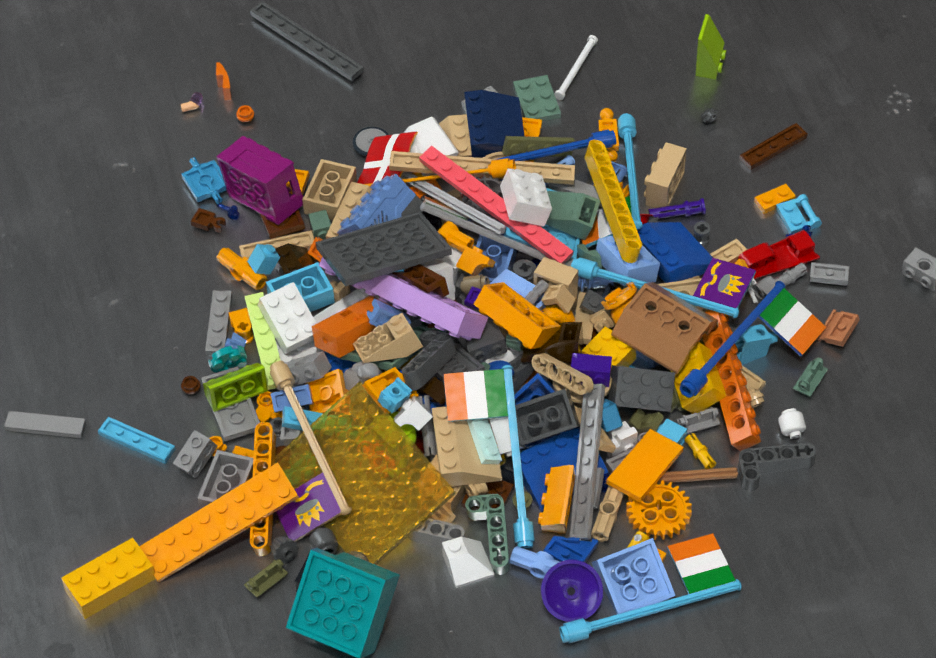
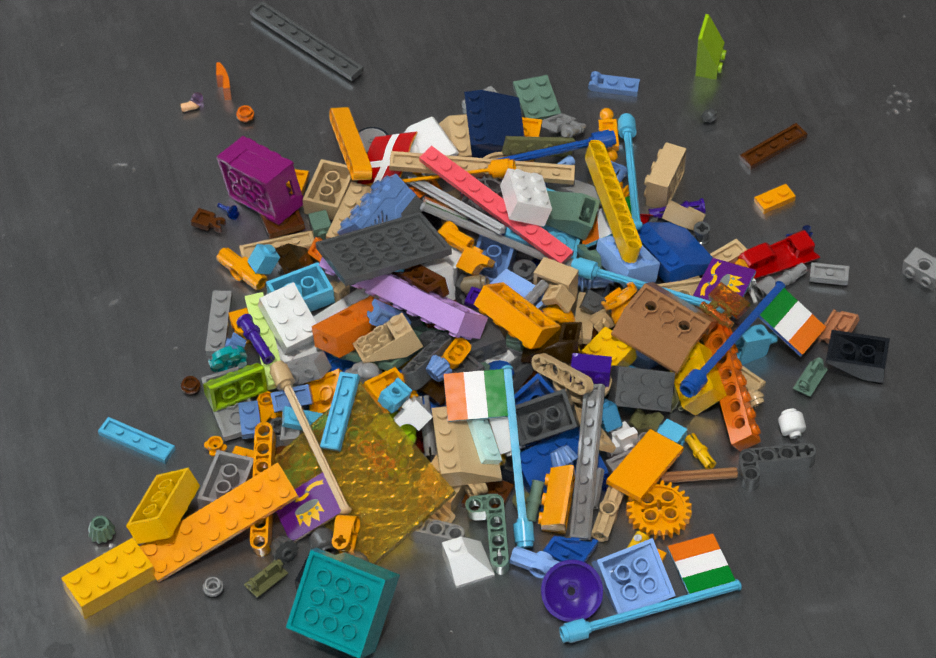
(45, 424): light grey tile -> none
(101, 529): none -> sand green piece
(163, 506): none -> yellow brick
(195, 454): light grey brick -> none
(204, 180): dark azure plate -> none
(213, 582): none -> light grey plate
(249, 418): none -> medium blue plate
(252, 333): none -> dark purple pin
(340, 411): none -> medium azure tile
(345, 532): none -> light orange piece
(350, 143): none -> light orange beam
(437, 367): none -> medium blue piece
(457, 352): none -> light orange plate
(534, 500): none -> sand green pin
(560, 94): white bar -> none
(563, 456): none -> medium blue piece
(564, 123): none -> light grey plate
(613, 84): none -> medium blue plate
(682, 216): none -> tan slope
(699, 421): light grey hinge -> none
(728, 300): none -> clear orange plate
(792, 216): medium azure plate -> none
(859, 354): none -> black slope

